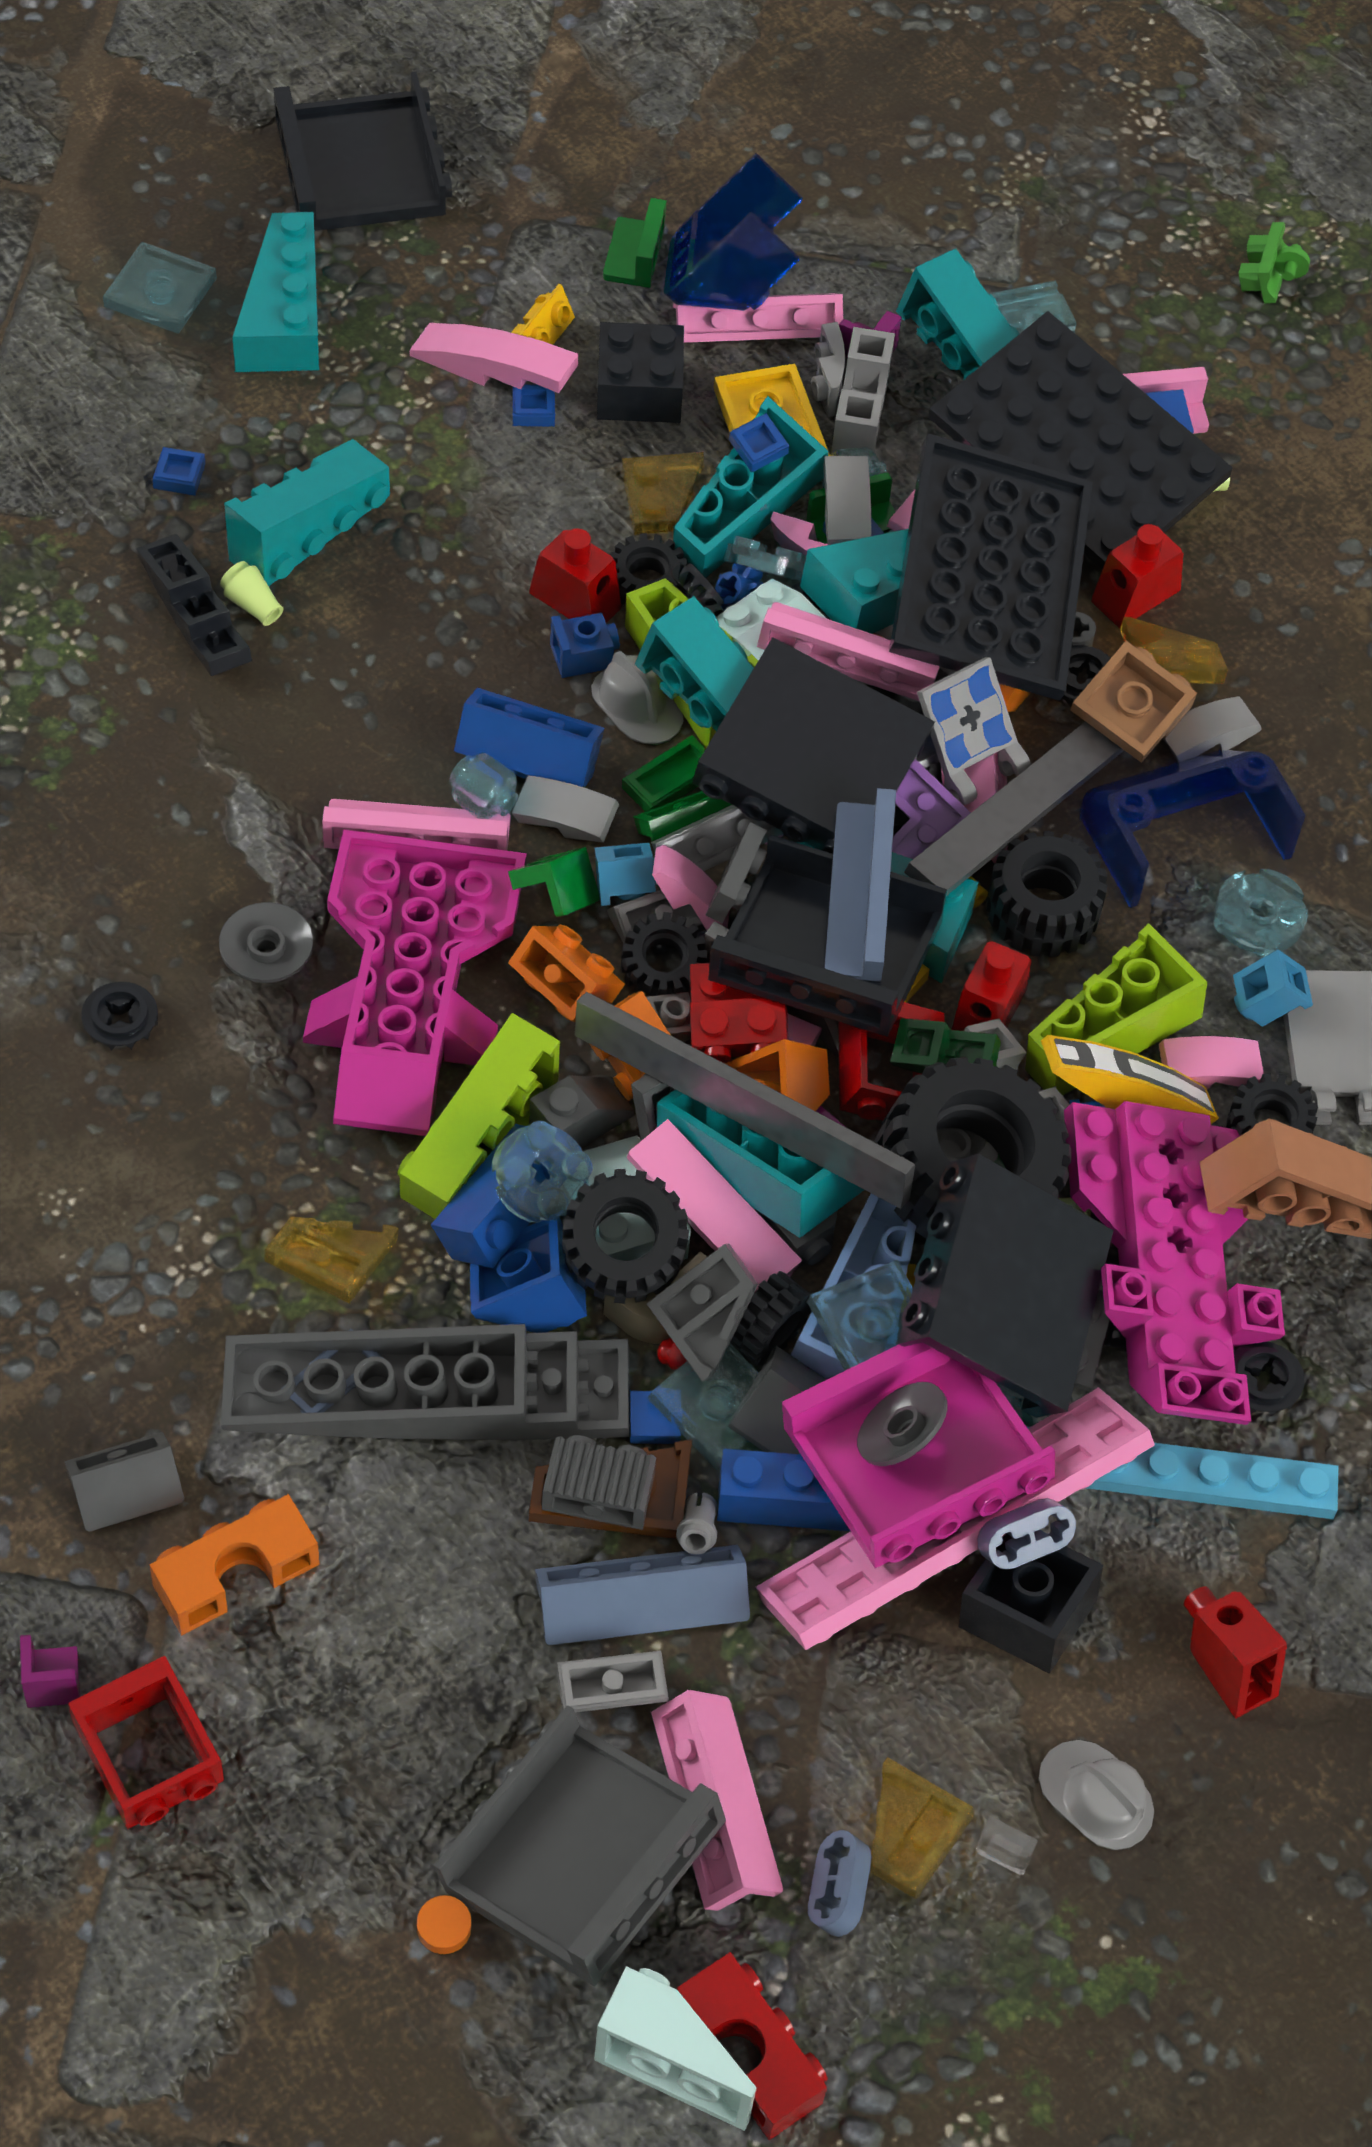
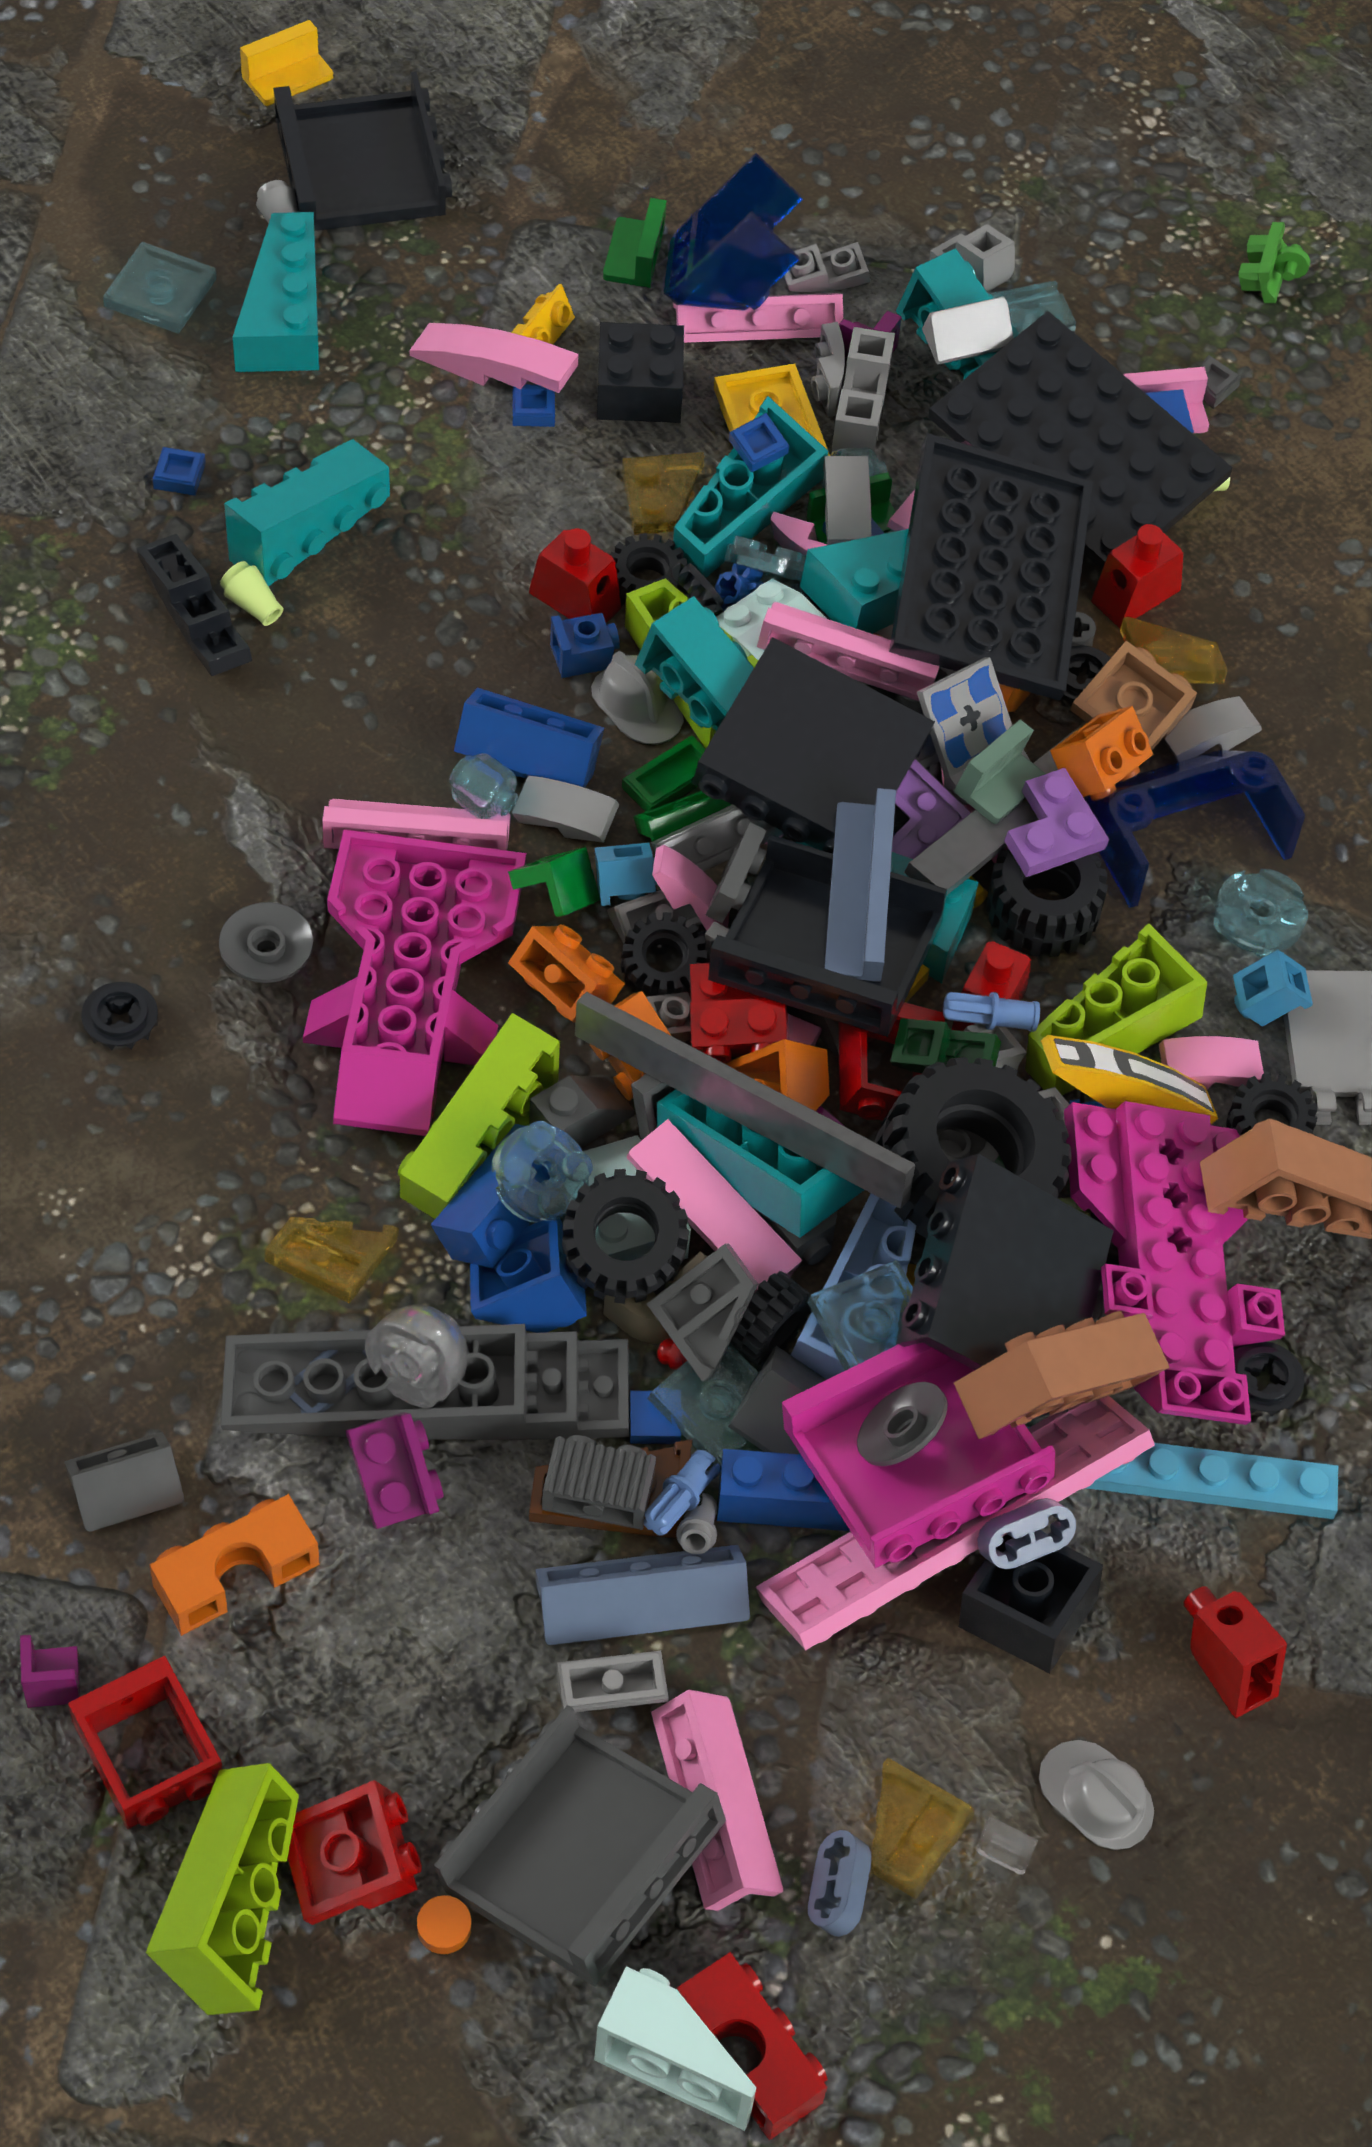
(224, 1891): none -> lime wedge
(276, 198): none -> light grey cone
(284, 60): none -> yellow panel
(352, 1853): none -> red plate
(394, 1469): none -> magenta bracket
(419, 1353): none -> clear cylinder
(681, 1492): none -> medium blue axle
(829, 270): none -> light grey slope
(968, 330): none -> slope
(988, 253): none -> light grey brick
(991, 1011): none -> medium blue axle
(998, 774): none -> sand green panel
(1060, 1370): none -> nougat wedge
(1064, 826): none -> medium lavender plate
(1104, 752): none -> orange brick
(1220, 382): none -> dark grey tile

